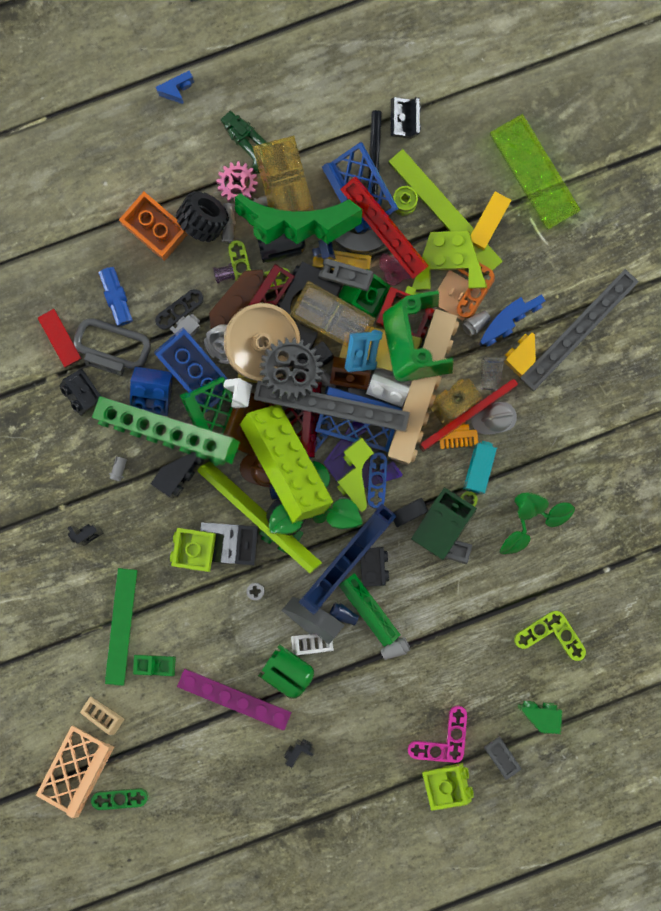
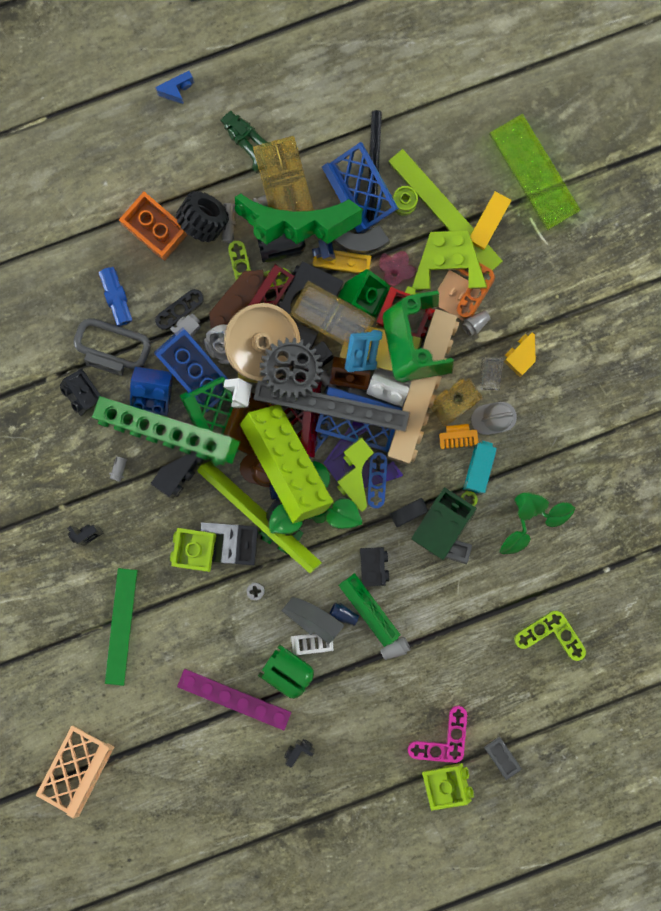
(59, 338): red tile -> none
(105, 805): green beam -> none
(118, 720): tan slope -> none
(154, 665): green slope -> none
(224, 273): clear purple bush -> none
(242, 177): bright pink gear -> none
(346, 275): dark grey plate -> none
(347, 559): dark blue arch -> none
(385, 228): red plate -> none
(405, 117): black bracket -> none
(469, 414): red tile -> none
(503, 323): blue slope -> none
(545, 717): green slope -> none
(579, 330): dark grey plate -> none

